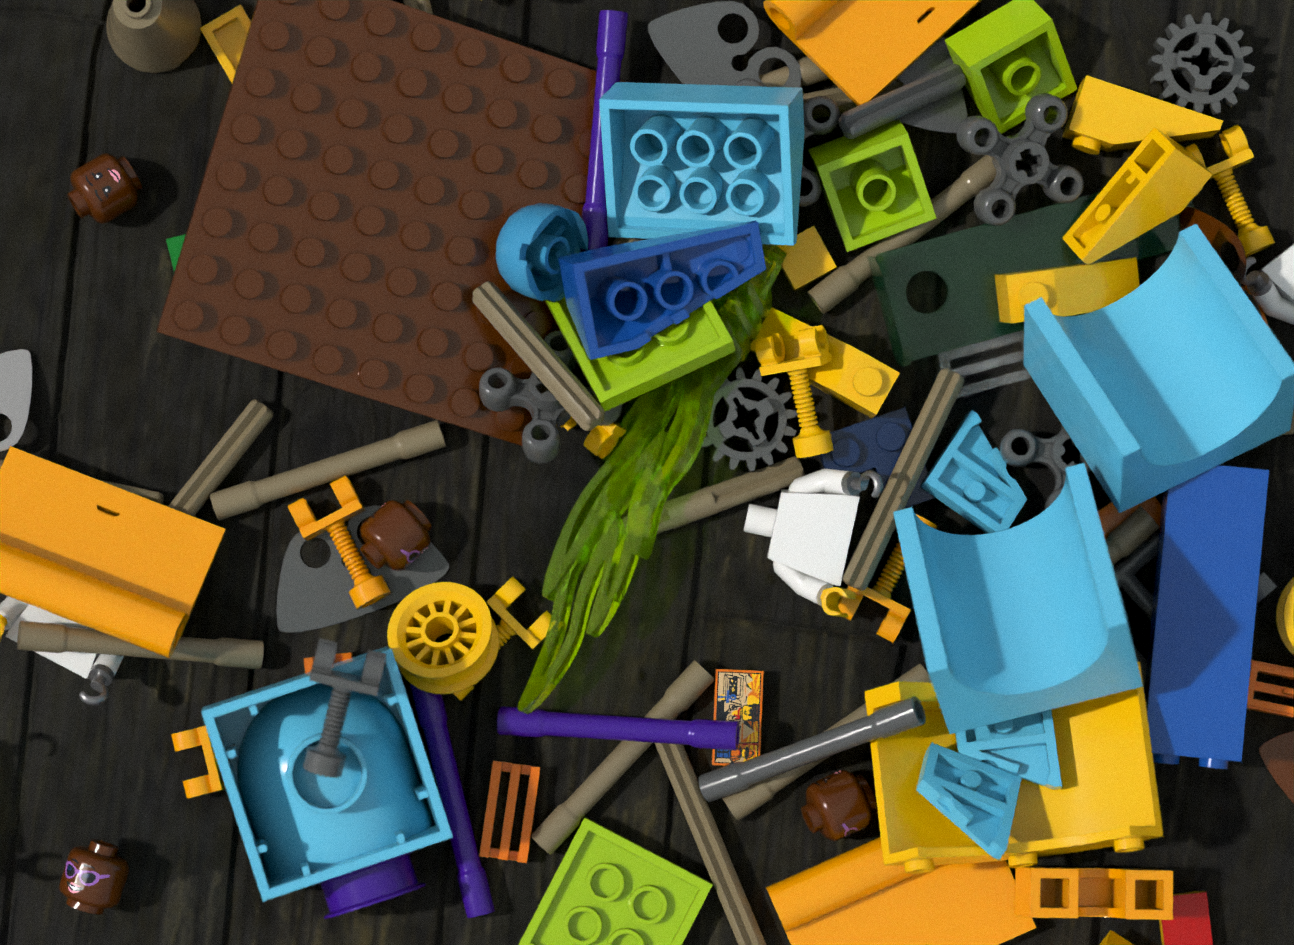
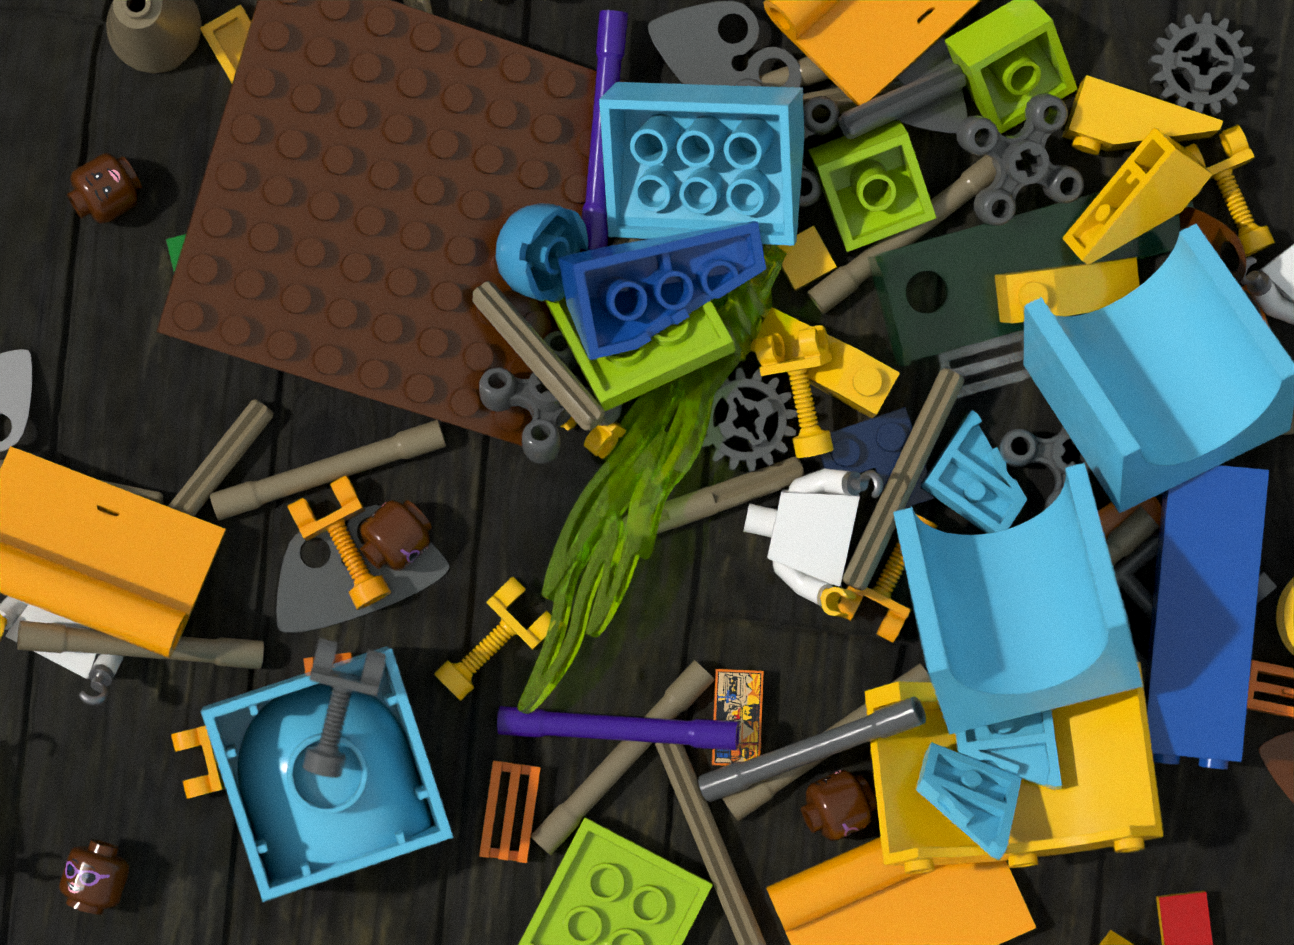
(370, 885): dark purple wheel -> none
(438, 611): yellow wheel -> none
(471, 874): dark purple piece -> none
(1094, 892): light orange arch -> none

